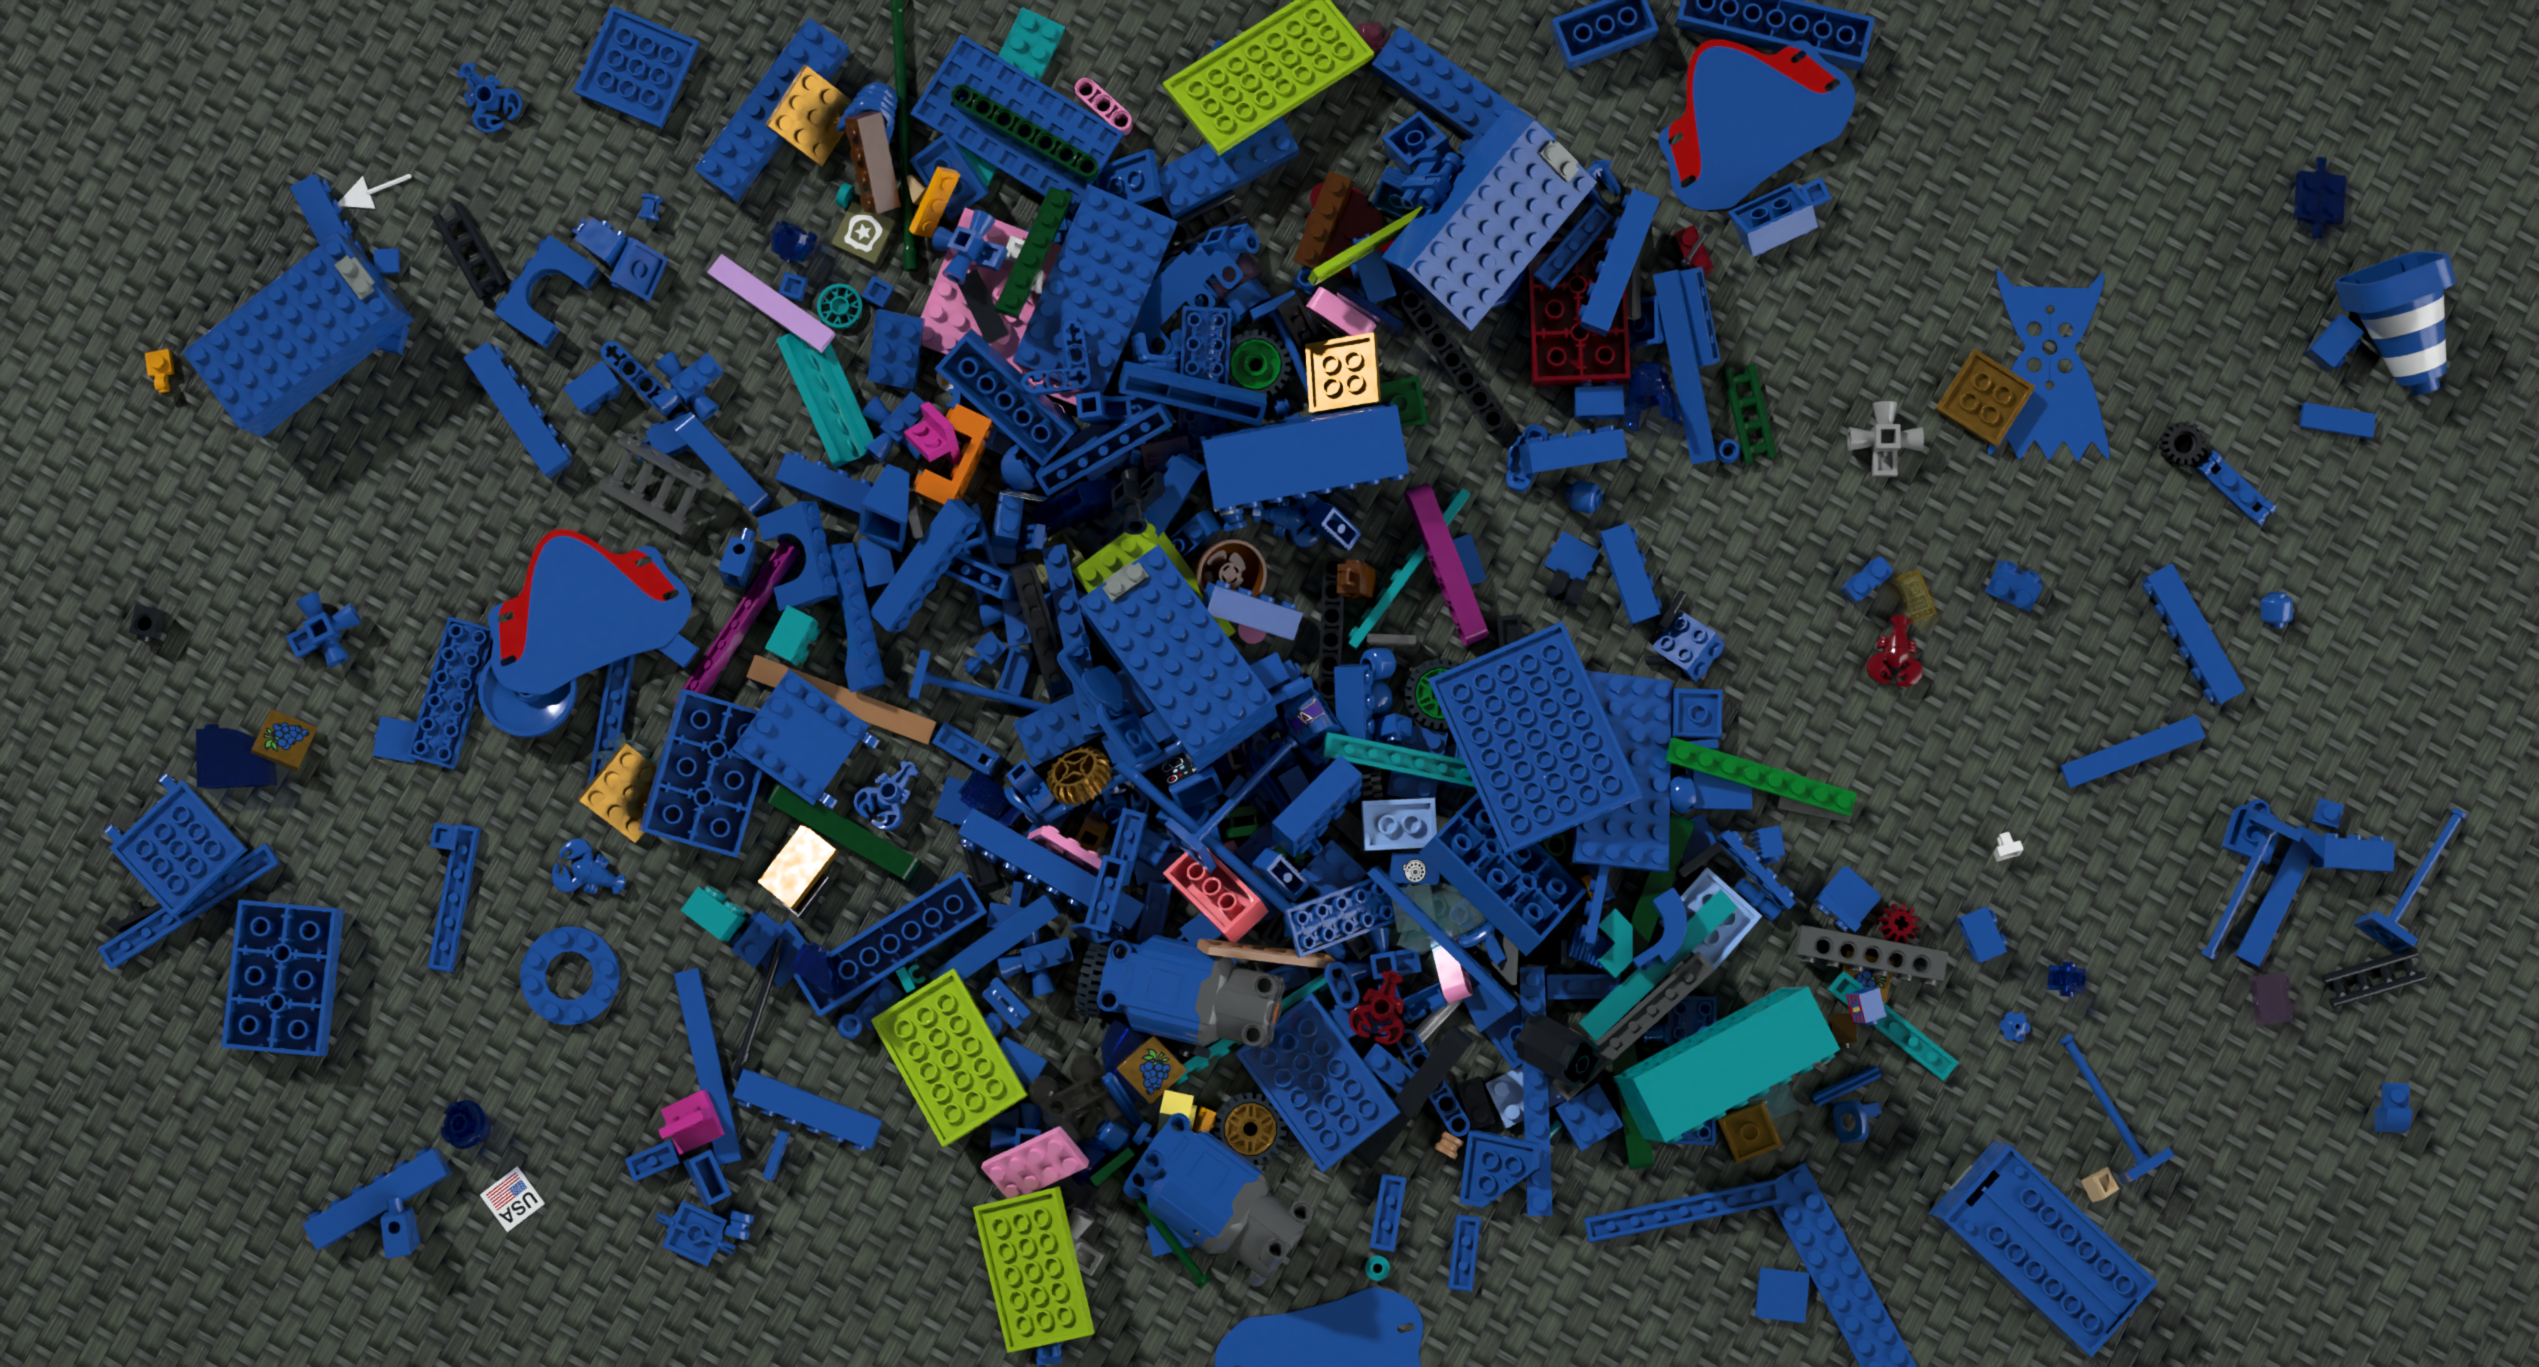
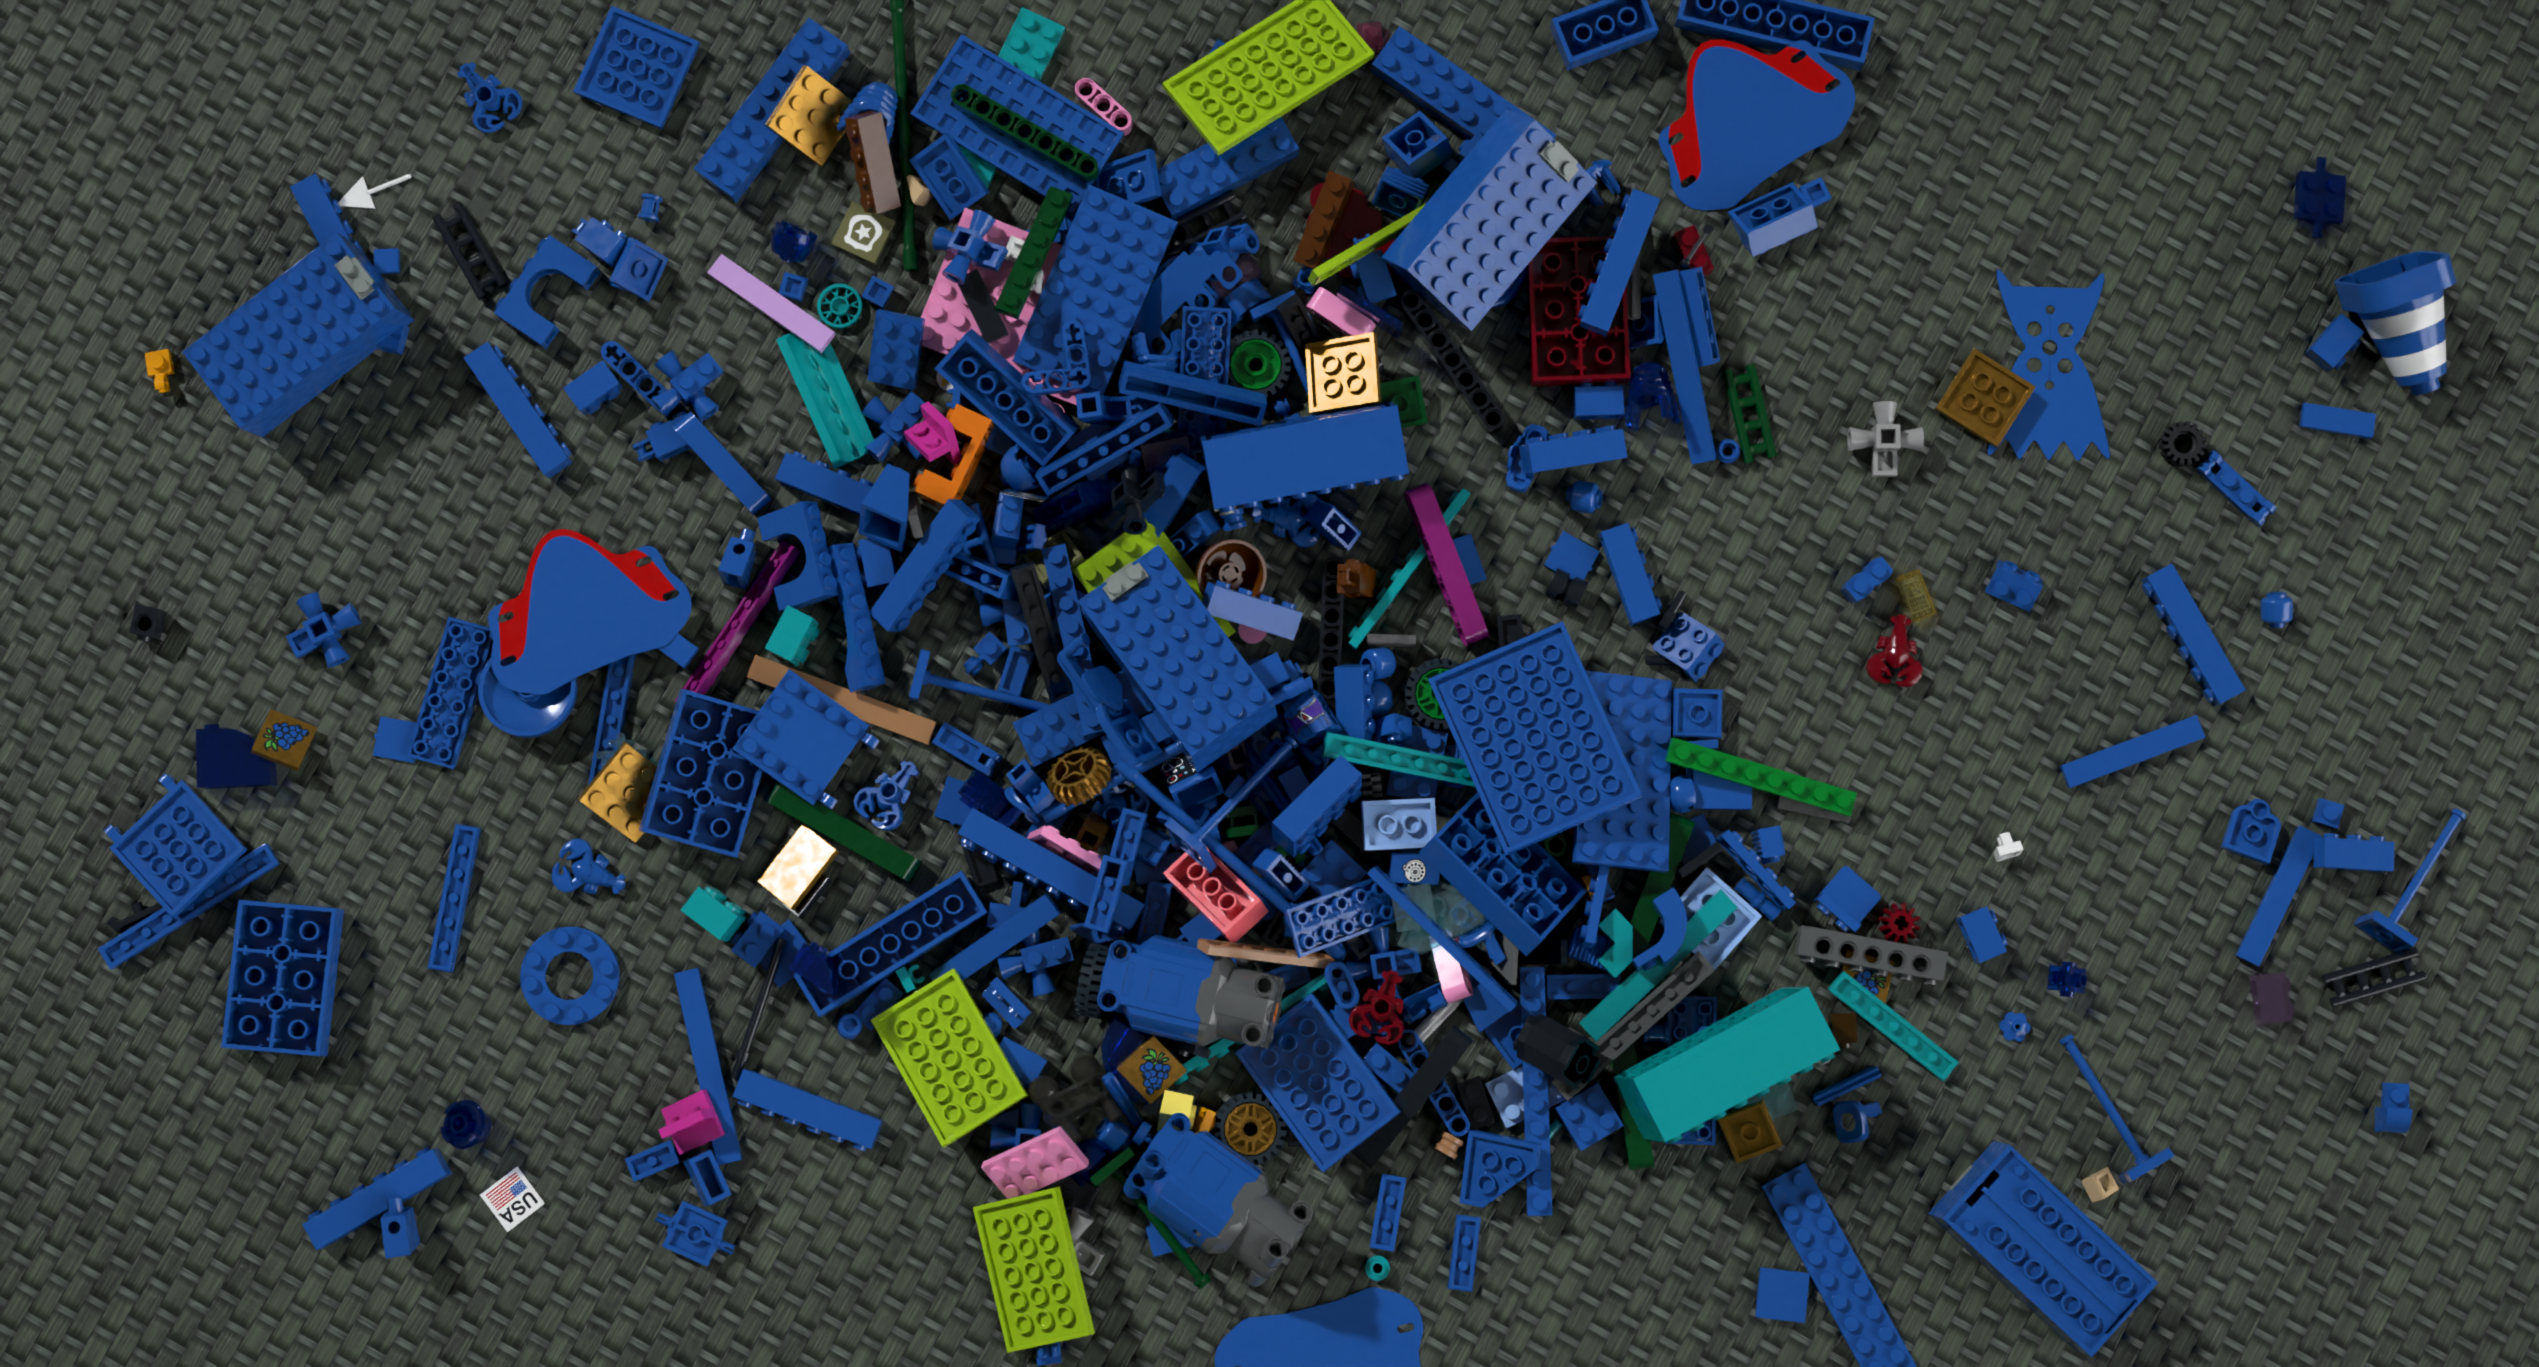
(444, 836): blue tile -> none
(635, 495): dark grey fence -> none
(739, 1224): blue wheel -> none
(776, 1155): blue tile -> none
(845, 195): teal tile -> none
(934, 202): light orange plate -> none
(1430, 179): blue hips -> none
(1573, 246): blue tile -> none
(1683, 1210): blue tile -> none
(1866, 1005): brick -> none
(2271, 828): blue tile -> none

